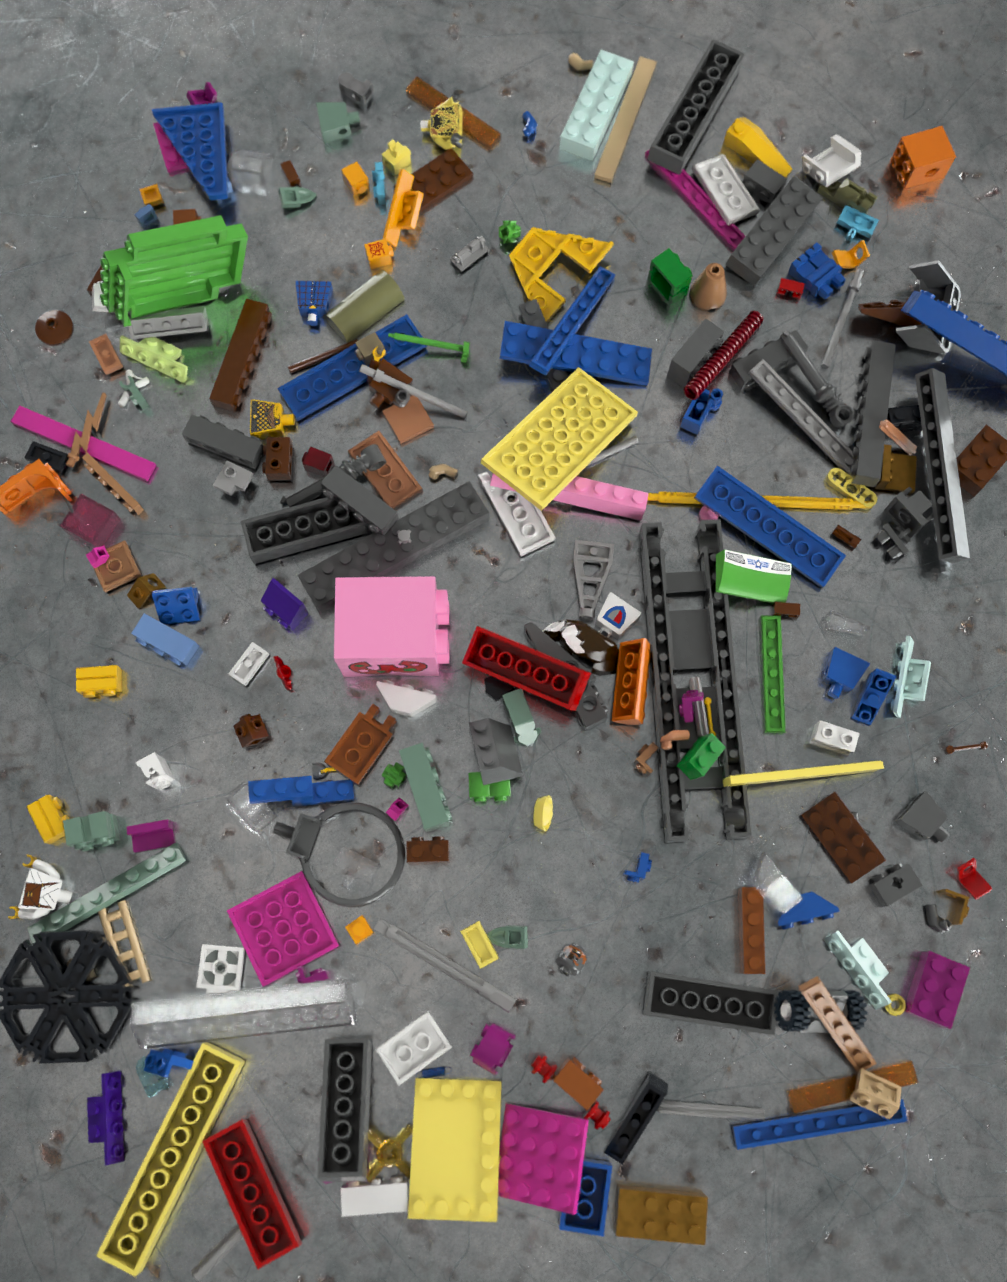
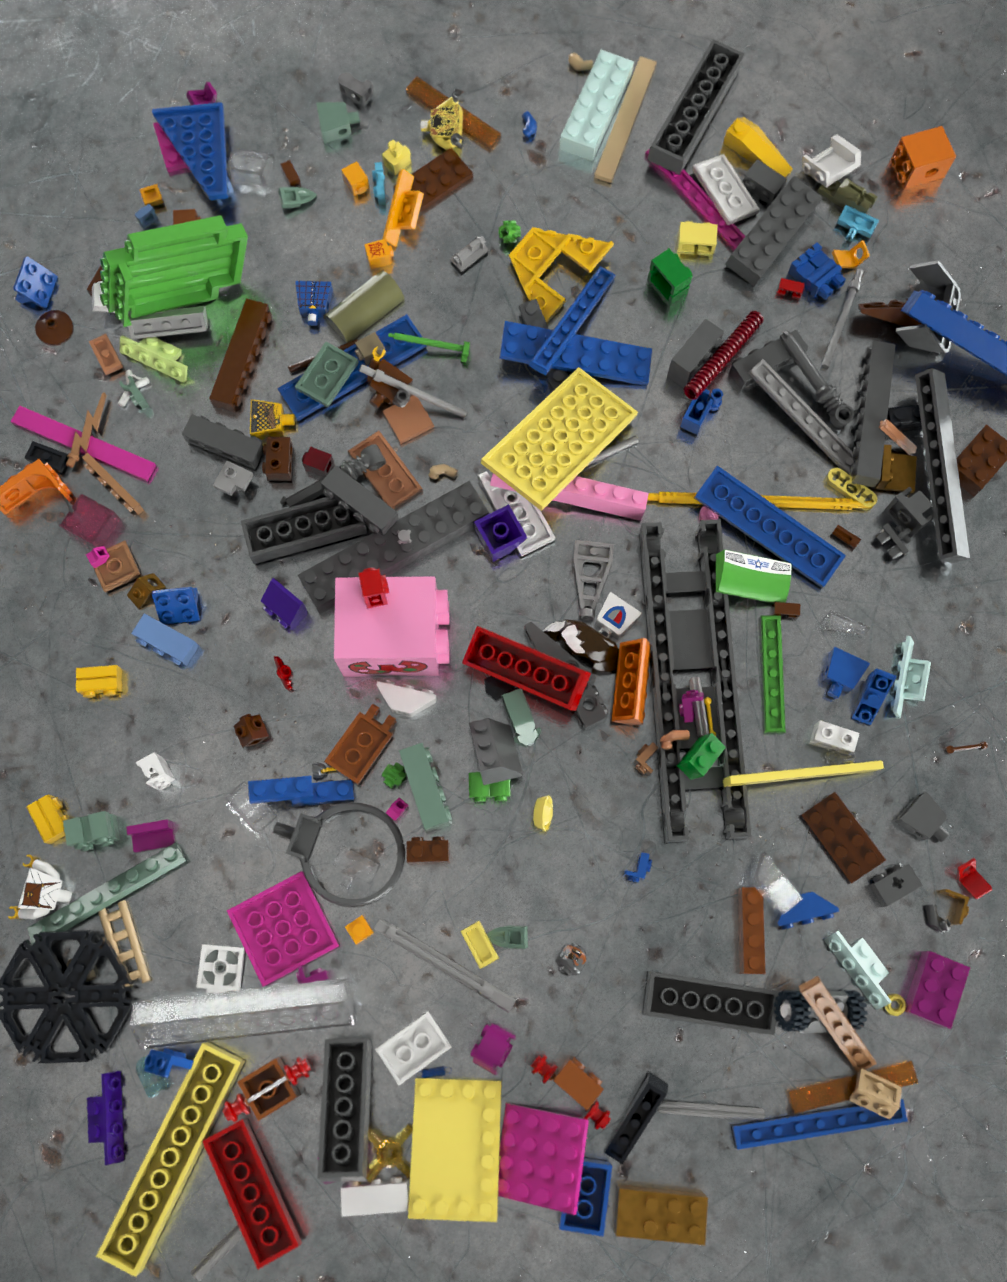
(34, 283): none -> blue bracket
(248, 664): white plate -> none
(267, 1089): none -> dark orange brick
(326, 374): none -> sand green plate
(374, 587): none -> red brick
(500, 532): none -> dark purple slope
(697, 234): none -> light yellow piece
(709, 288): medium nougat cone -> none
(836, 758): none -> clear arm

